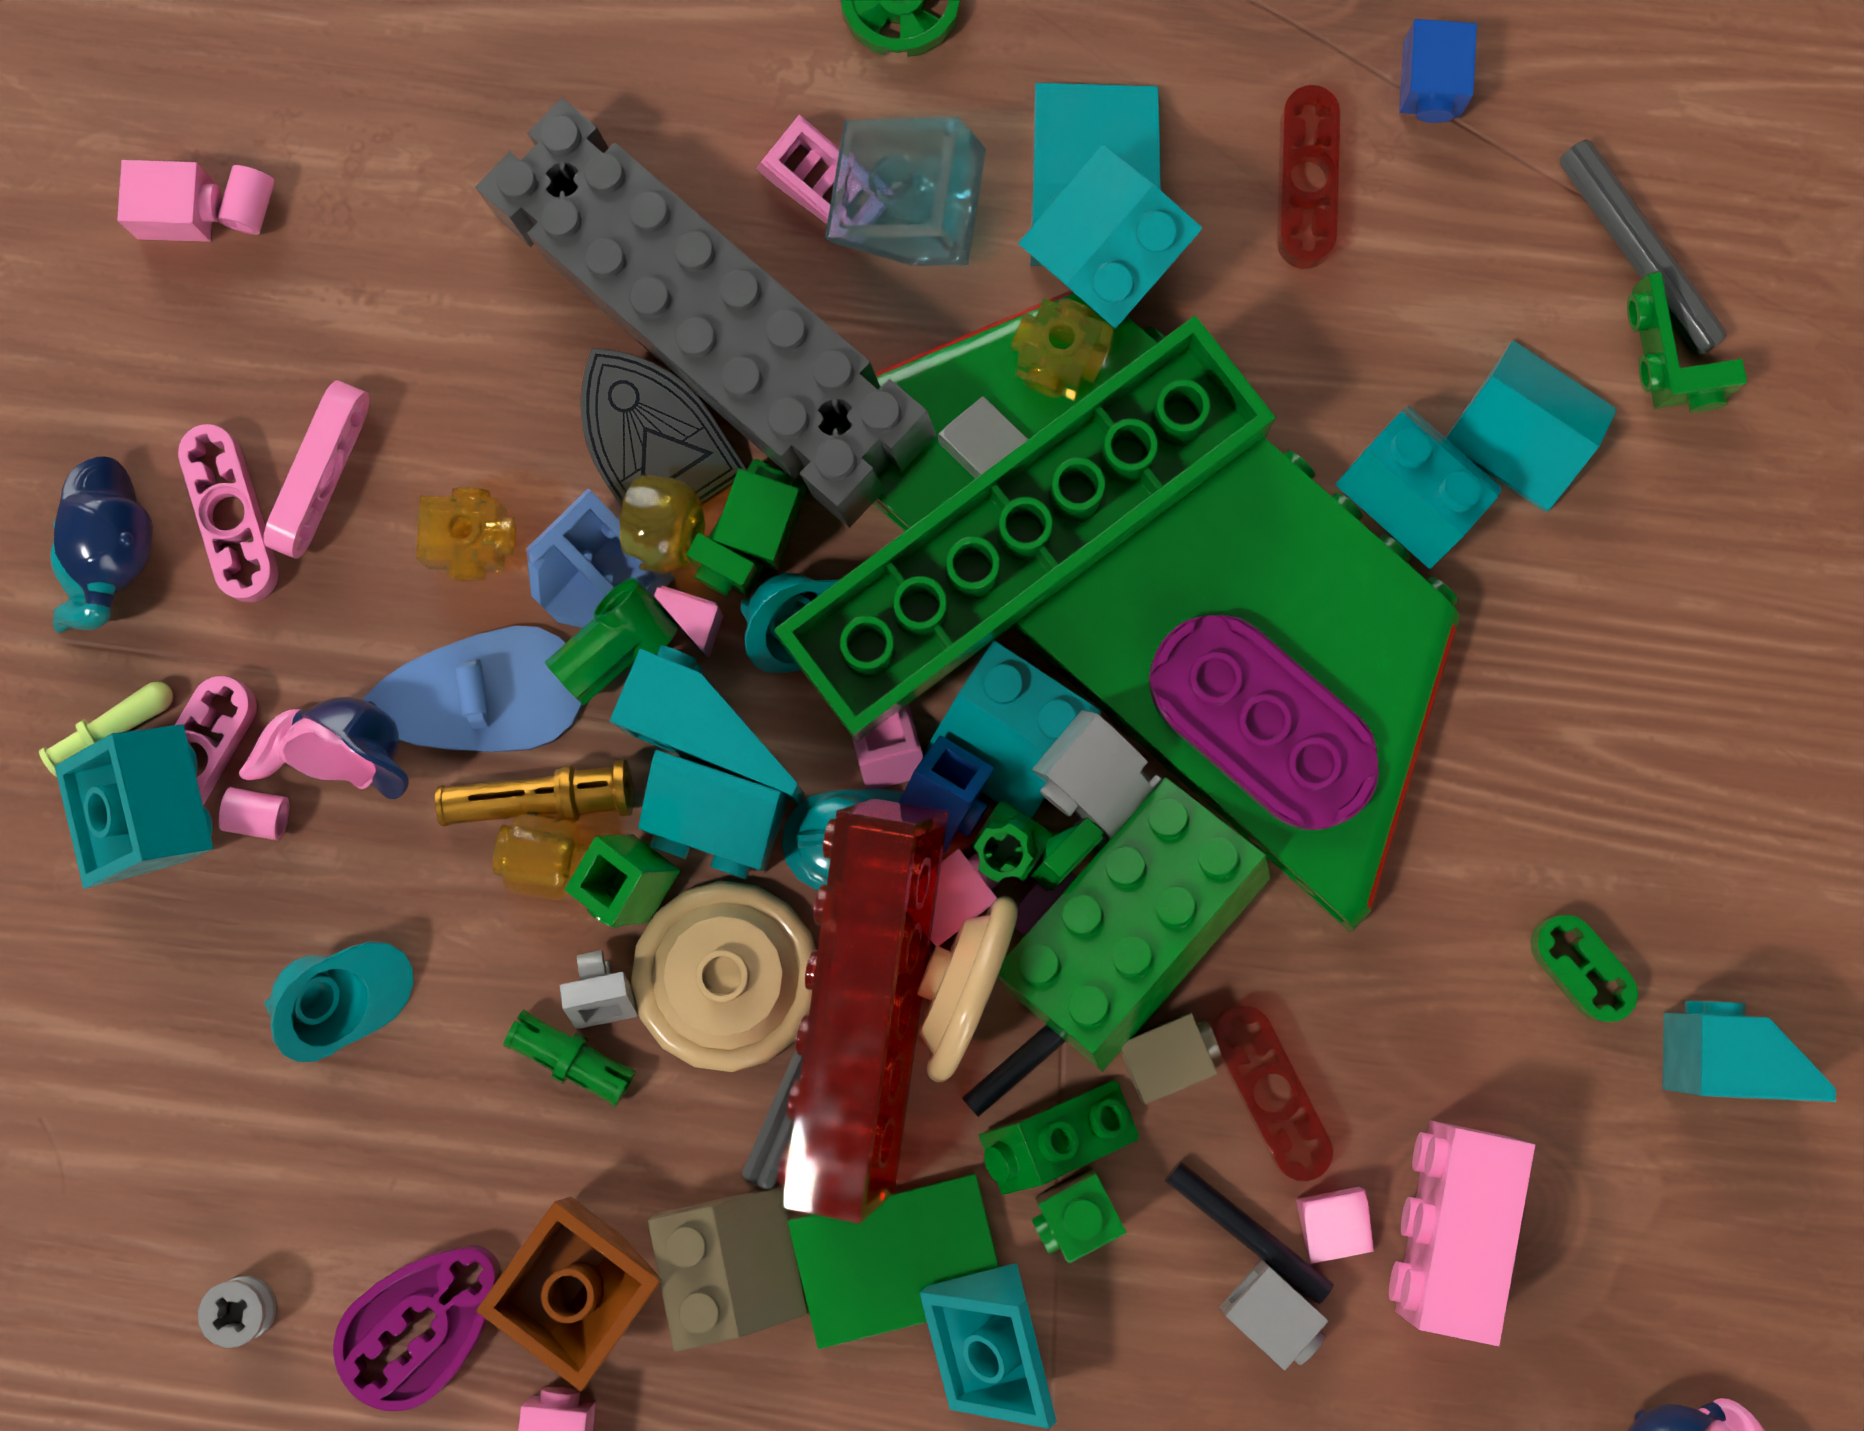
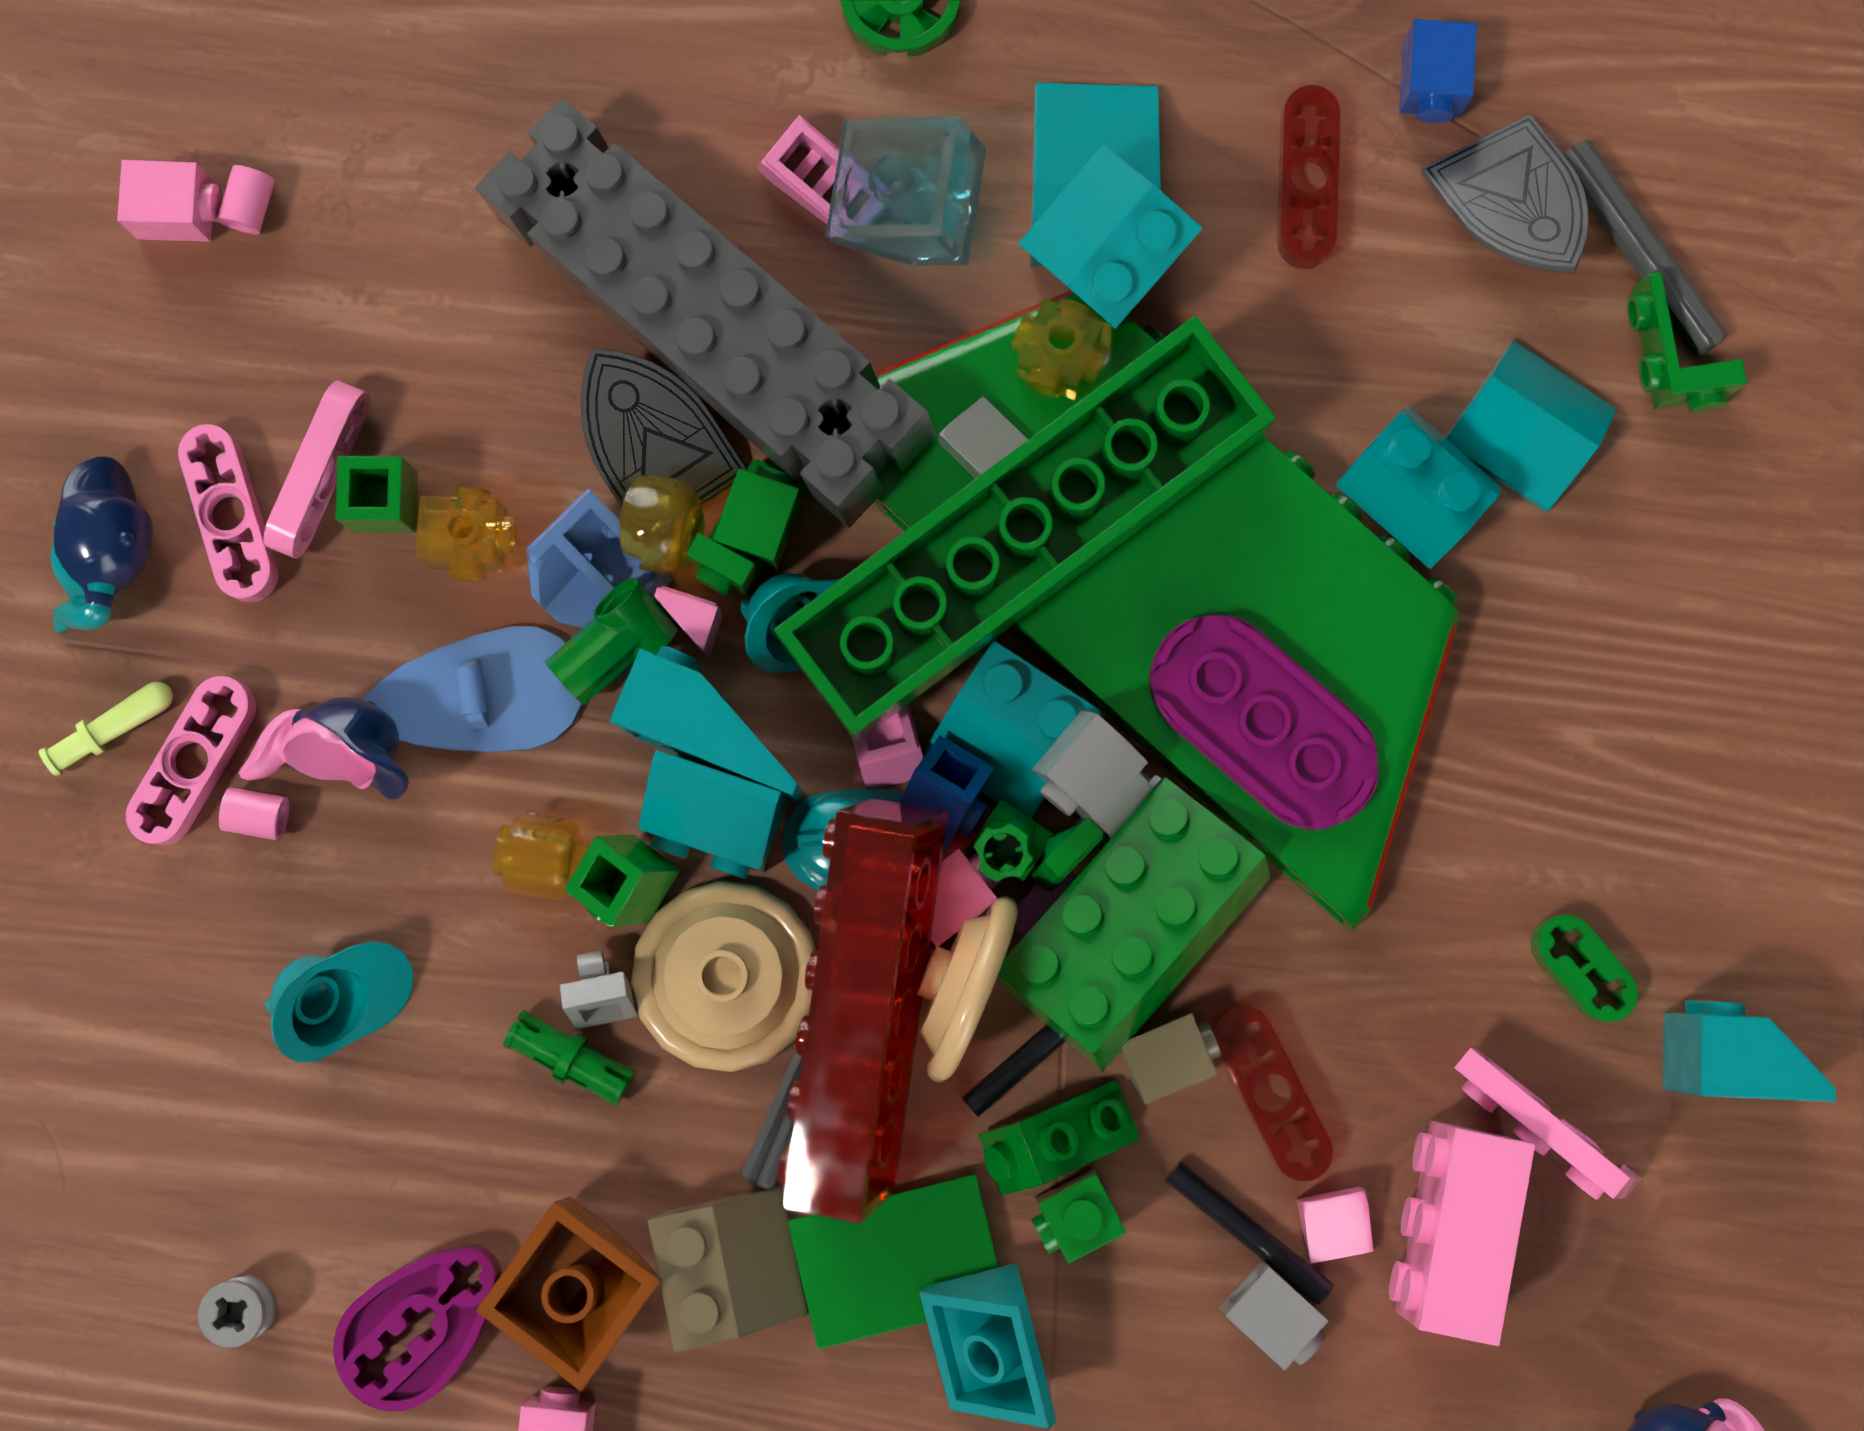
(134, 804): teal slope -> none
(376, 494): none -> green brick
(565, 794): pearl gold pin -> none
(1516, 196): none -> dark grey shield
(1590, 1169): none -> bright pink wing

